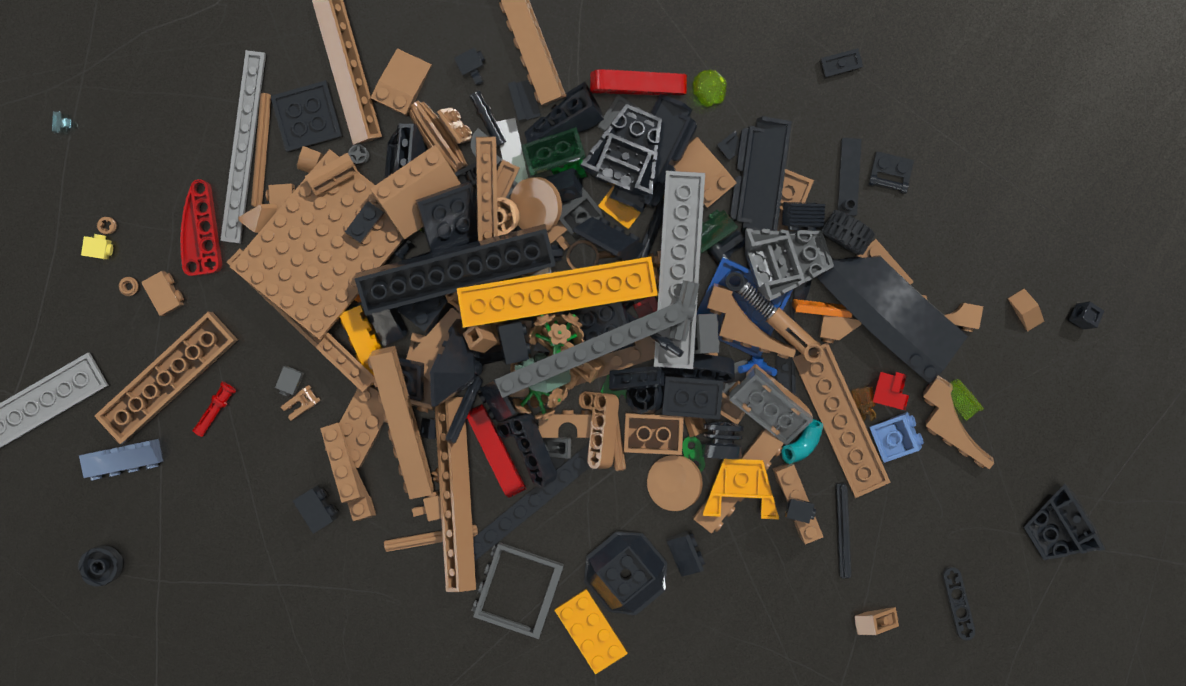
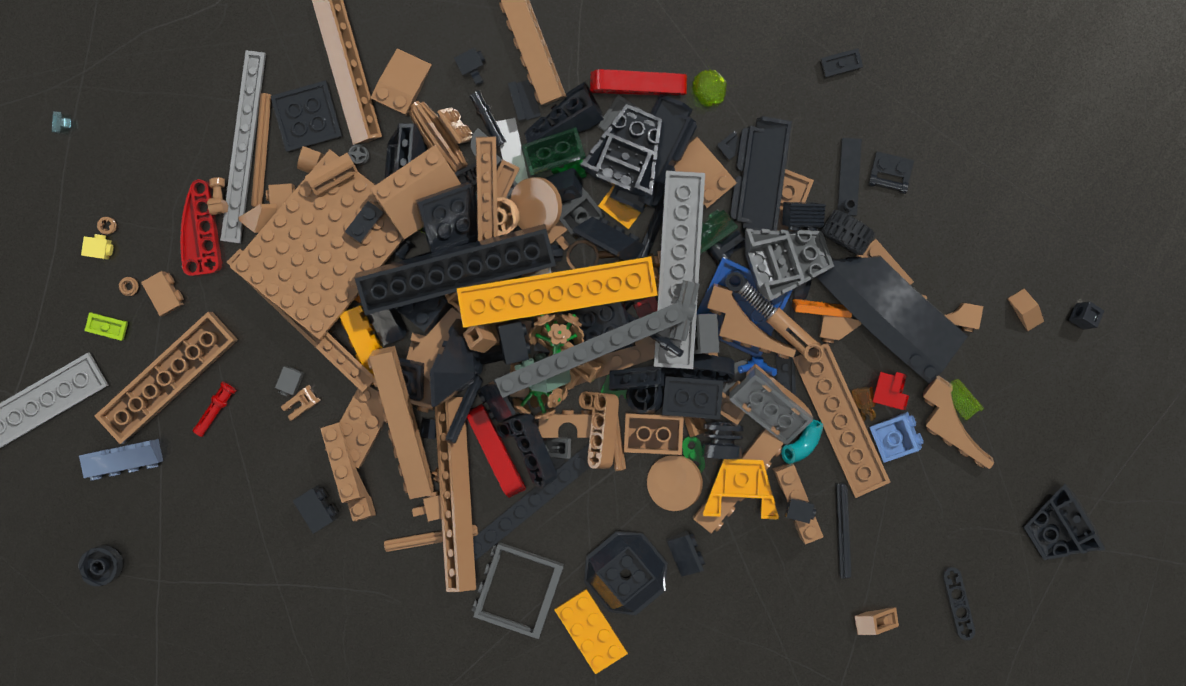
(106, 326): none -> lime plate
(216, 204): none -> medium nougat leg

